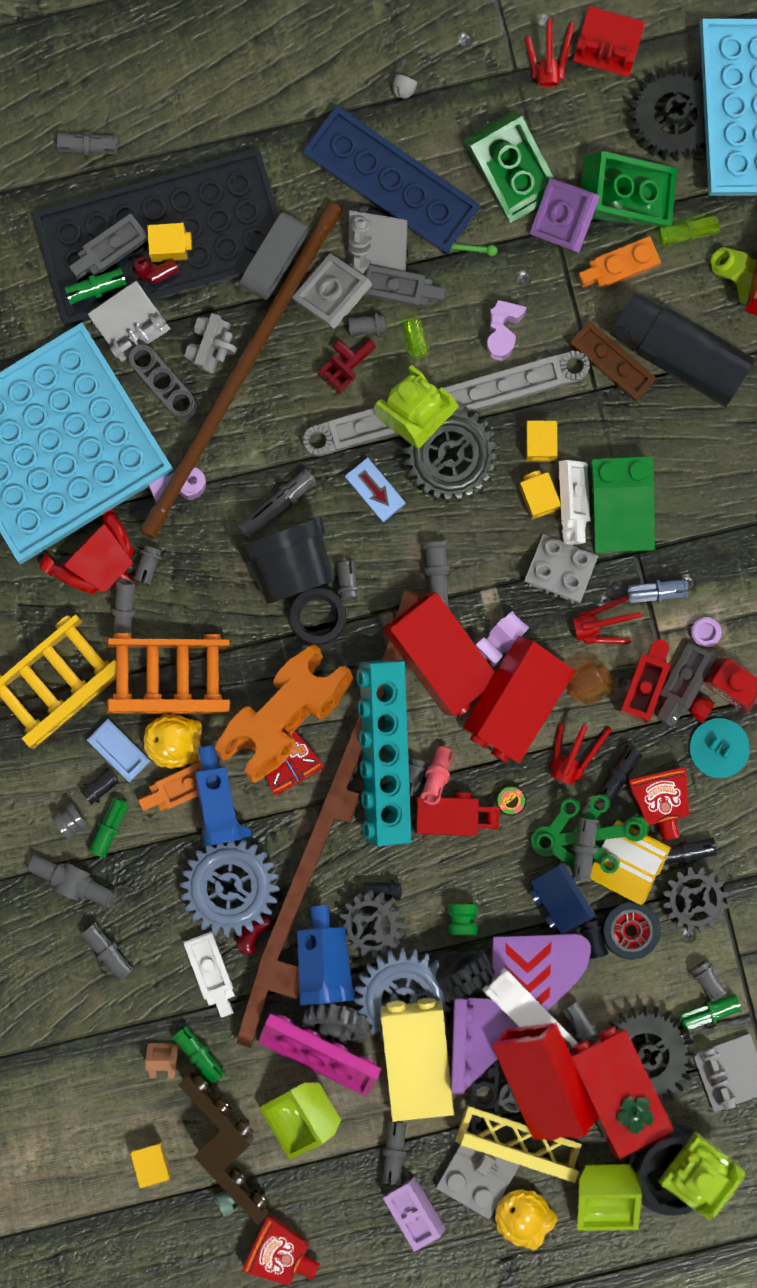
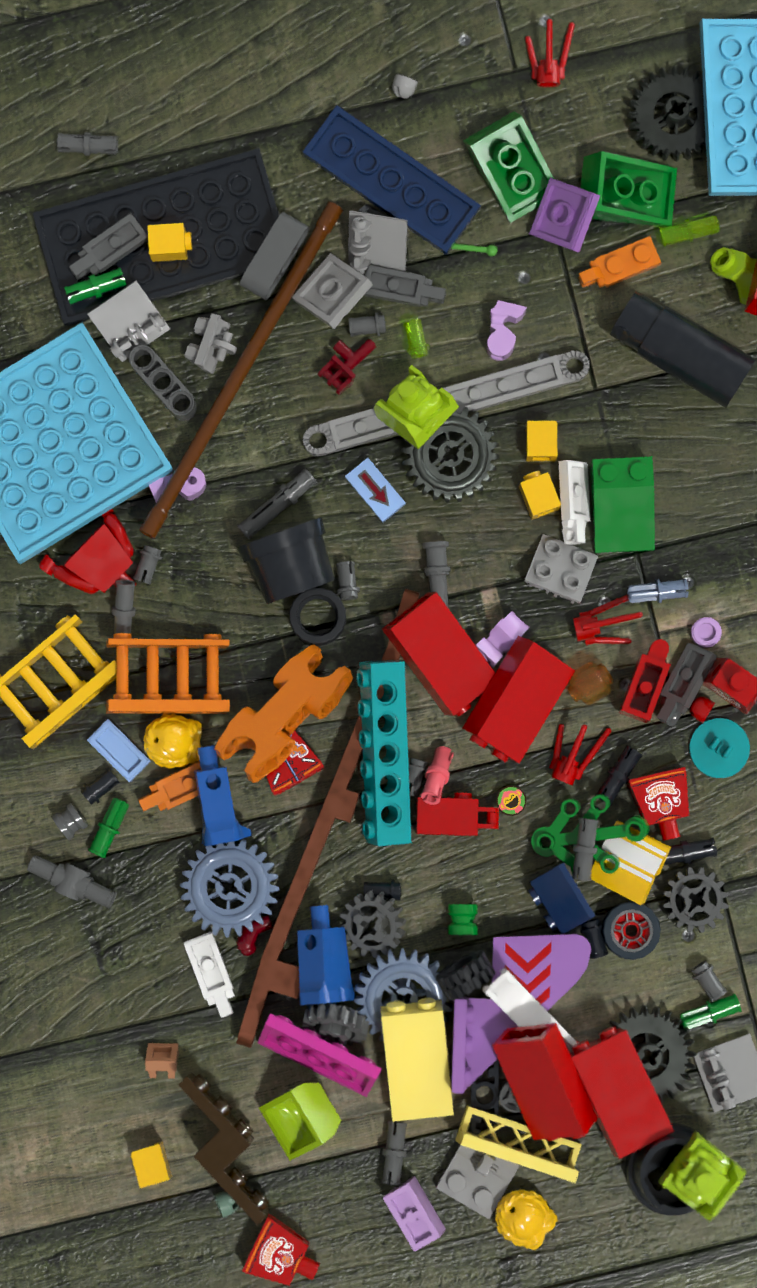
(107, 952): dark grey pin -> none
(154, 273): dark red arm -> none
(199, 1055): green pin -> none
(579, 1022): dark grey pin -> none
(608, 1198): lime brick -> none
(609, 41): red hinge -> none
(613, 361): reddish brown plate -> none
(635, 1114): dark green plant -> none

